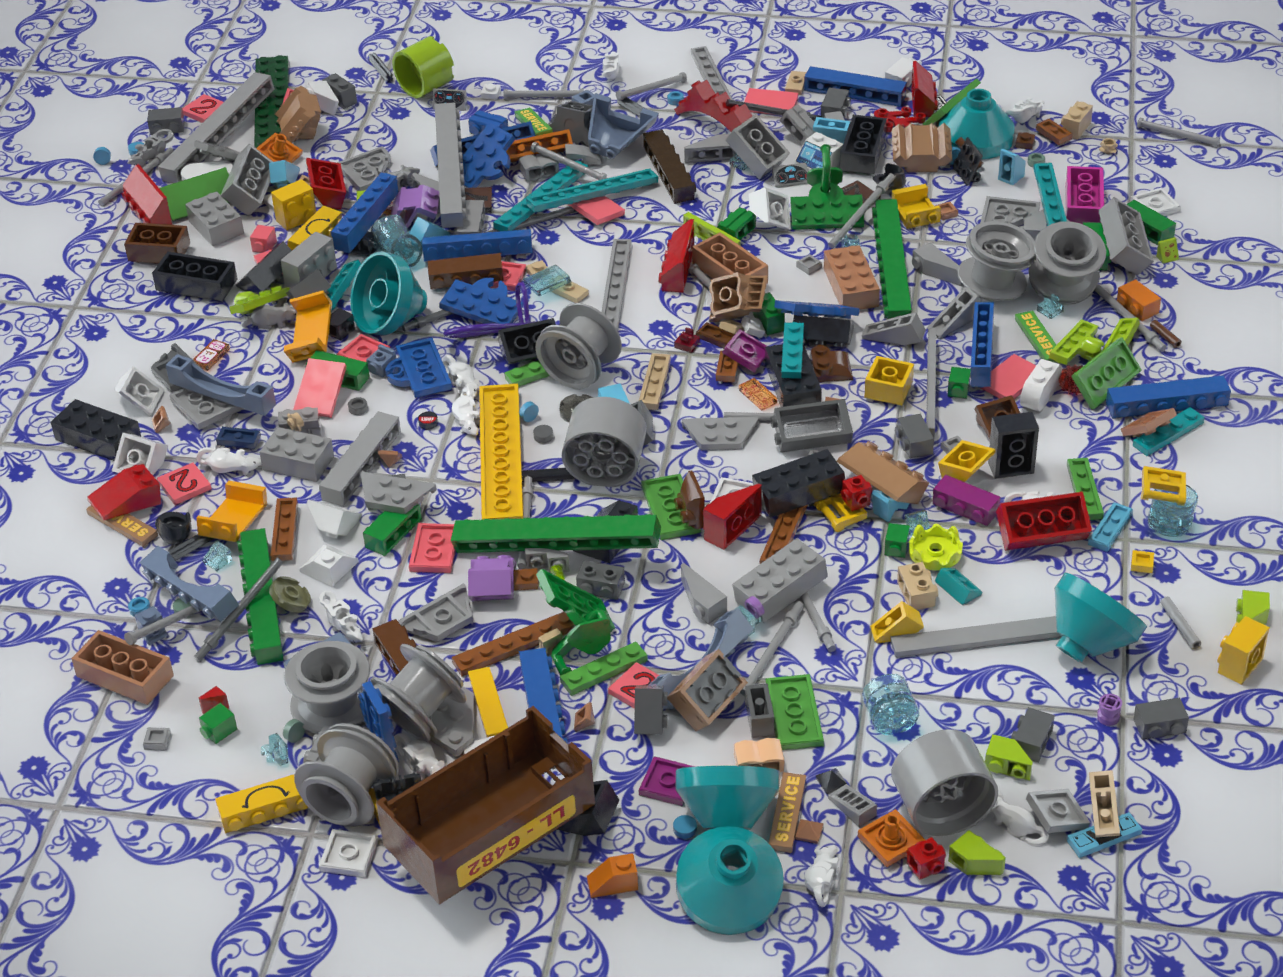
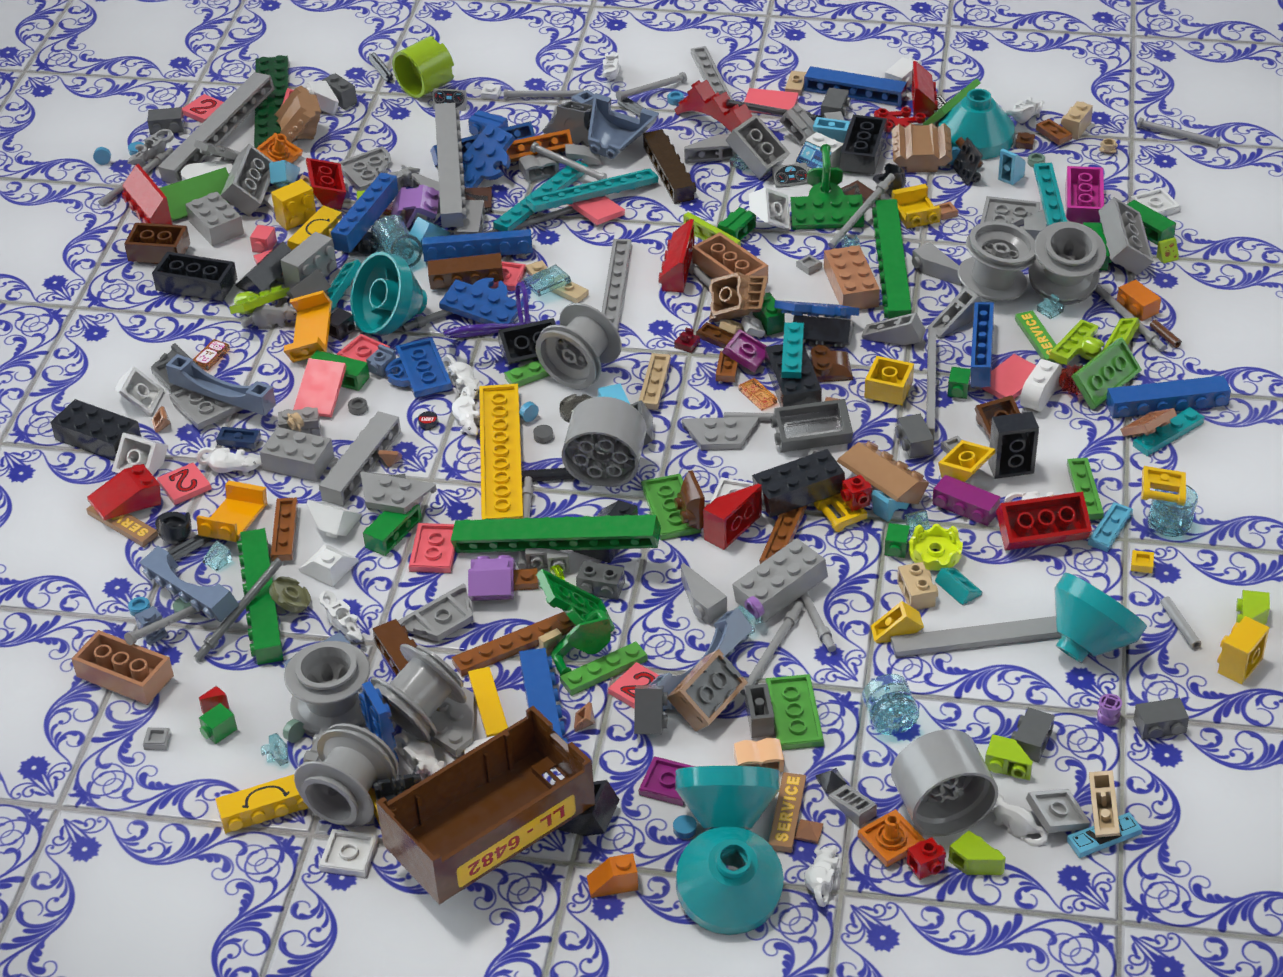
(539, 125): bright green tile -> none

